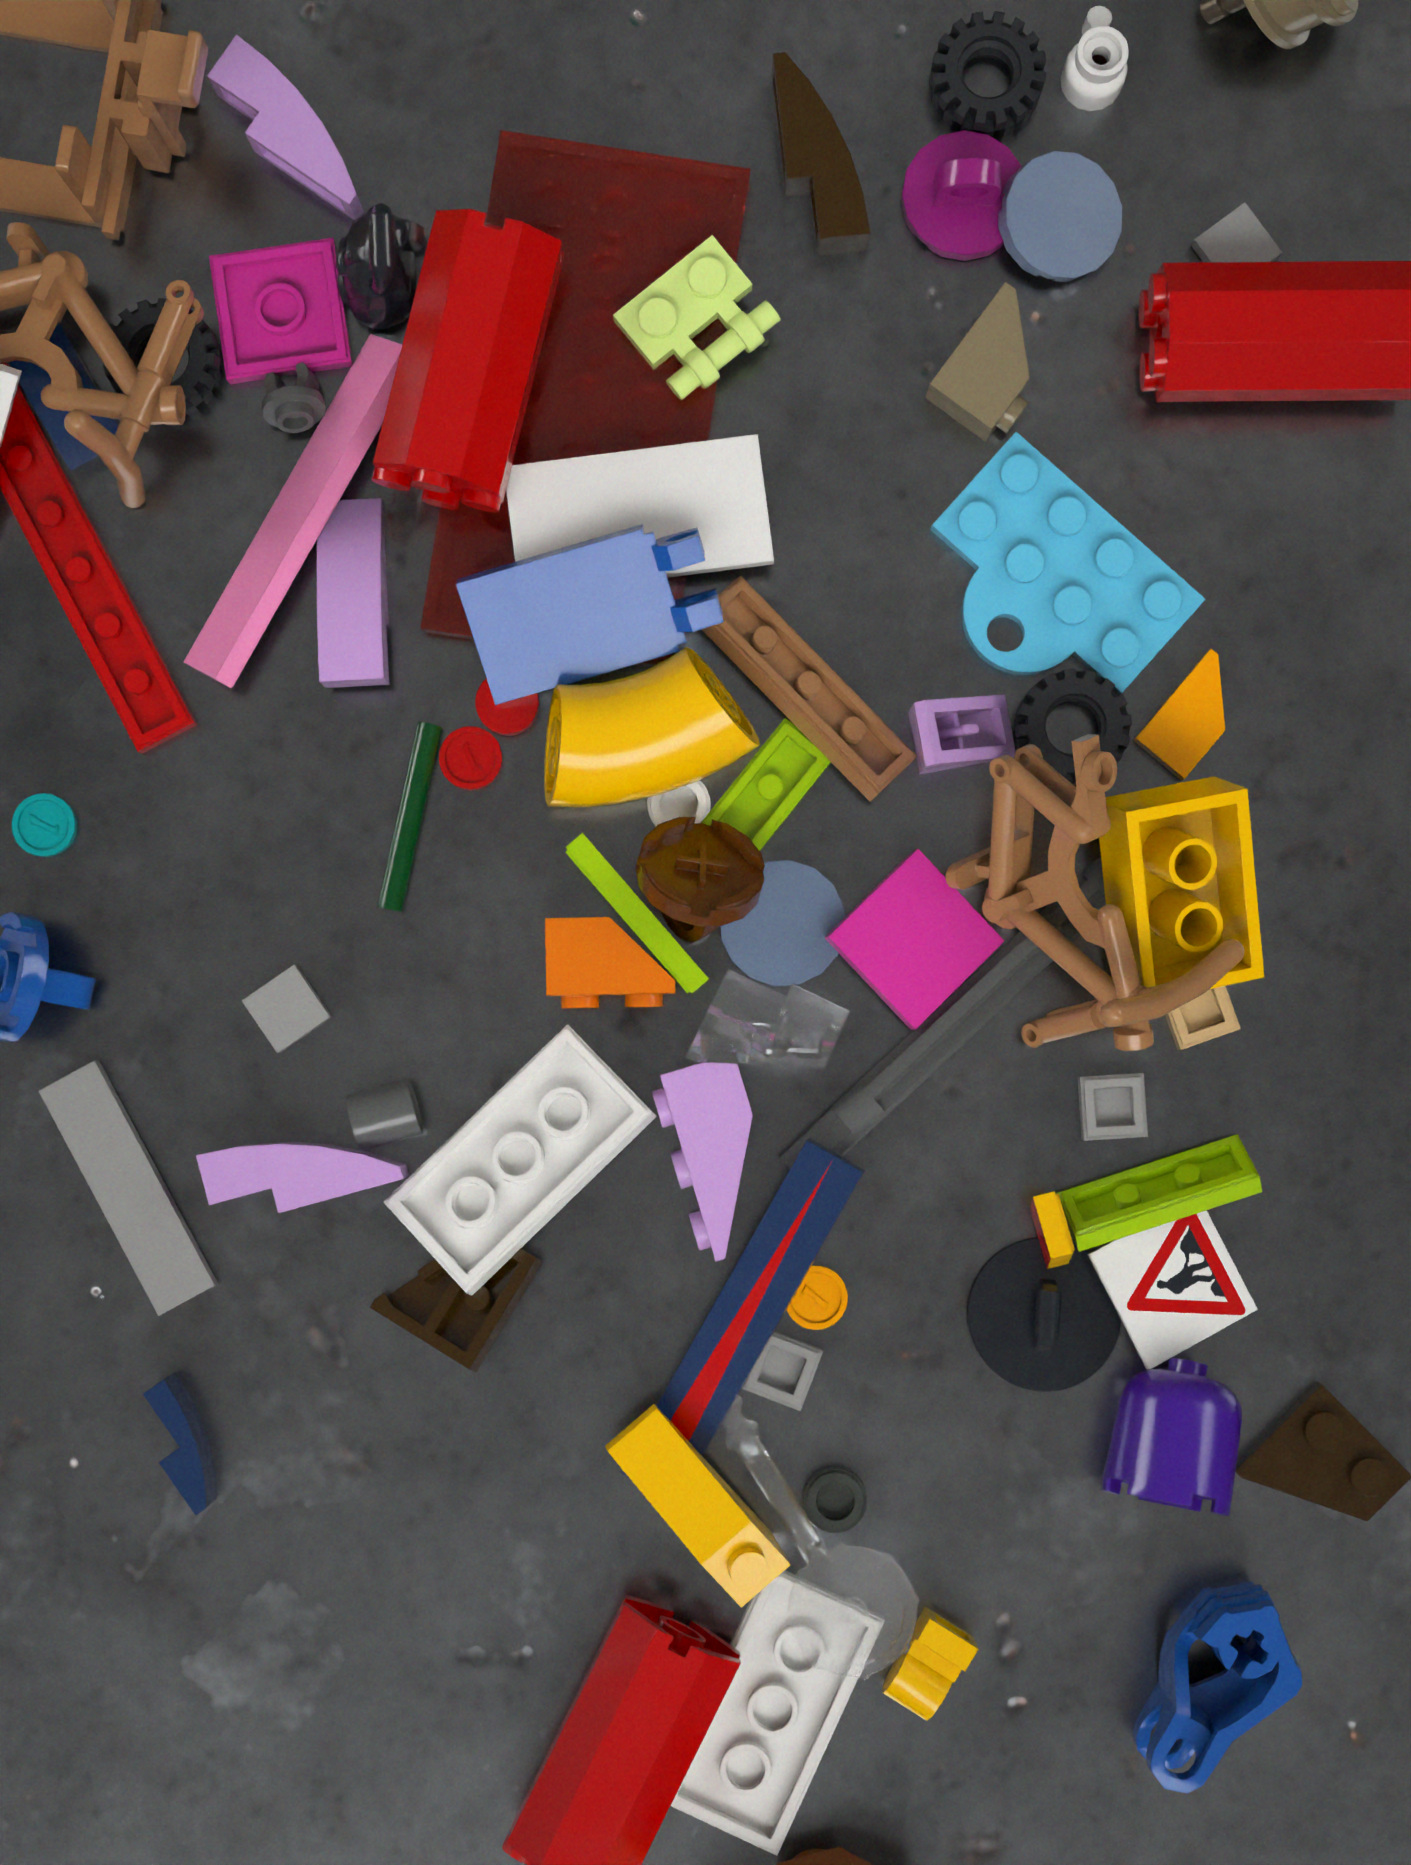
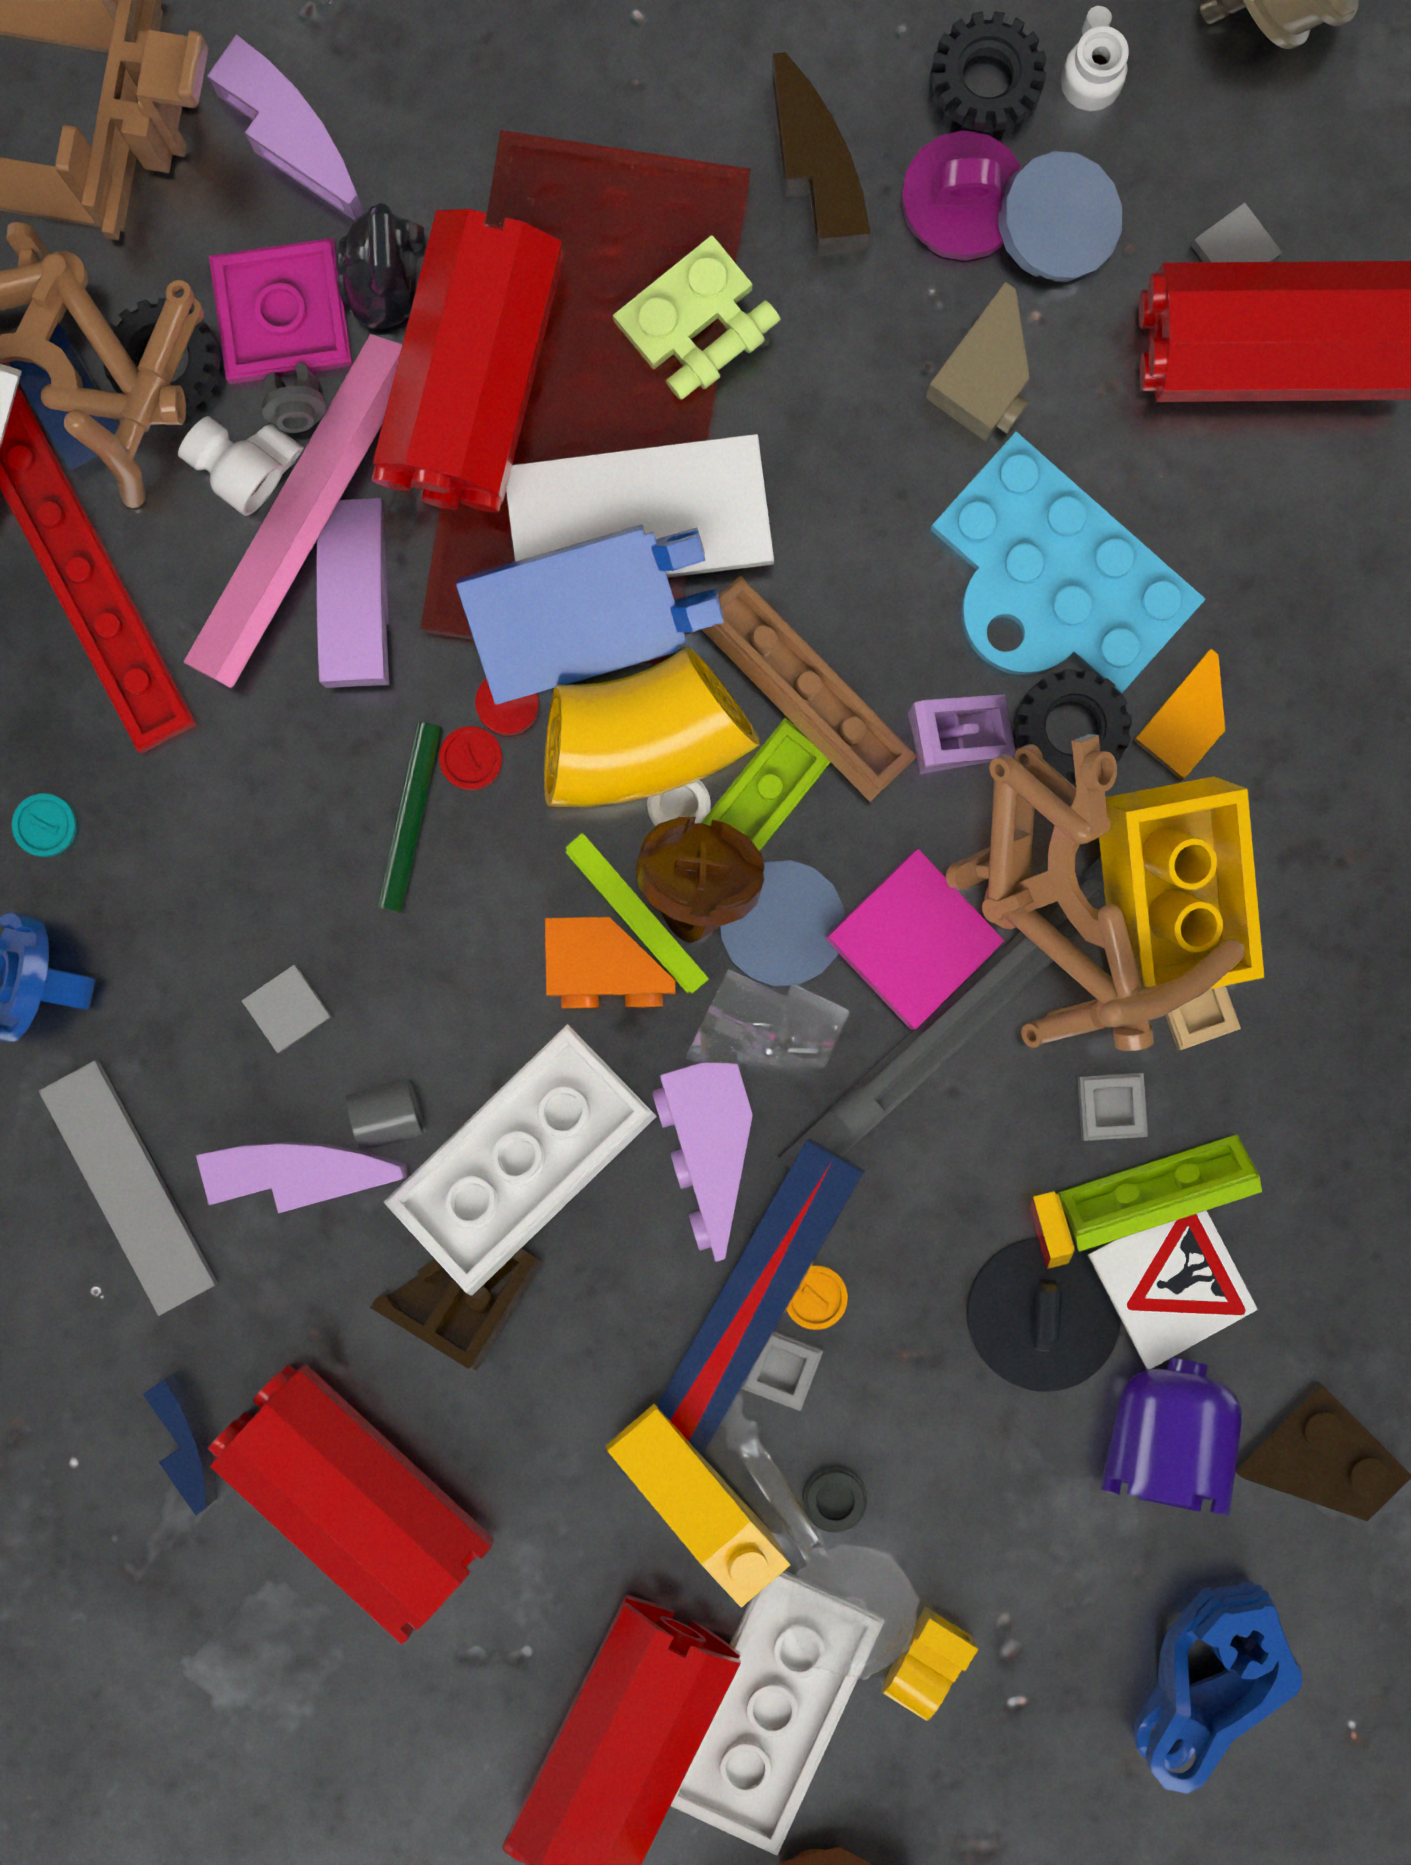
(244, 470): none -> white piece
(349, 1500): none -> red brick

